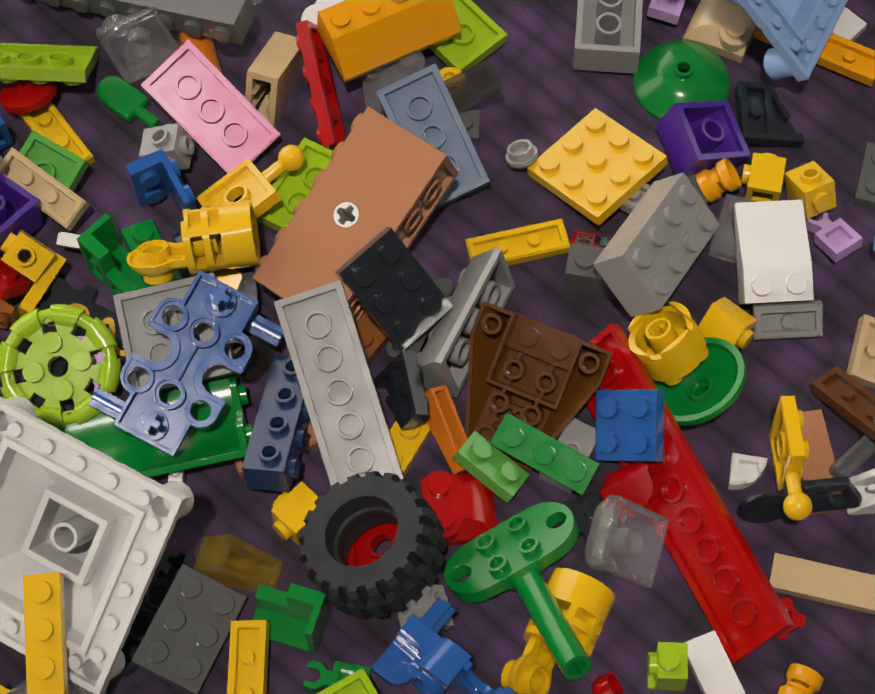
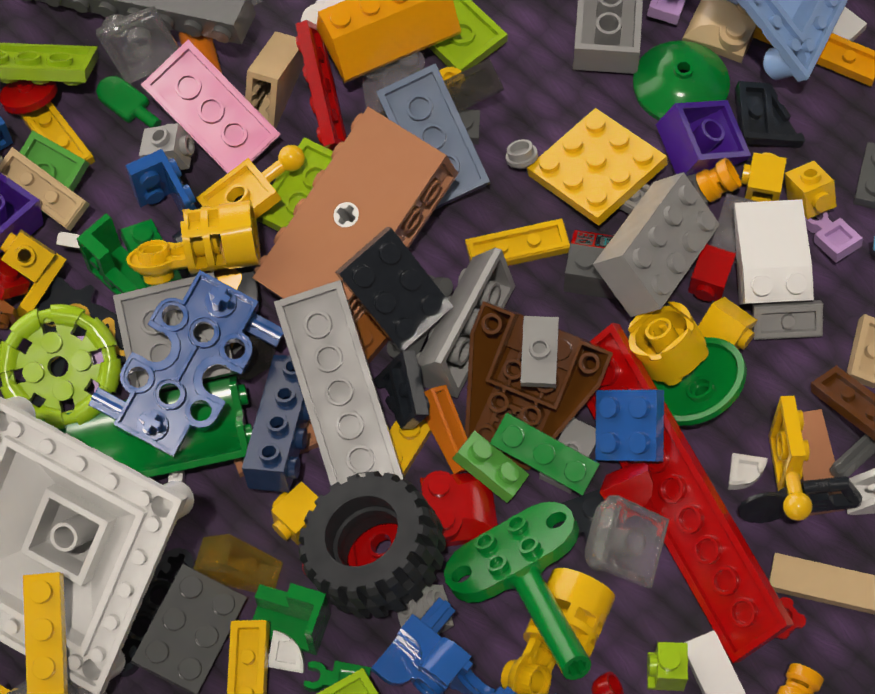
(285, 653): none -> white tile
(539, 351): none -> light grey plate
(711, 273): none -> red brick

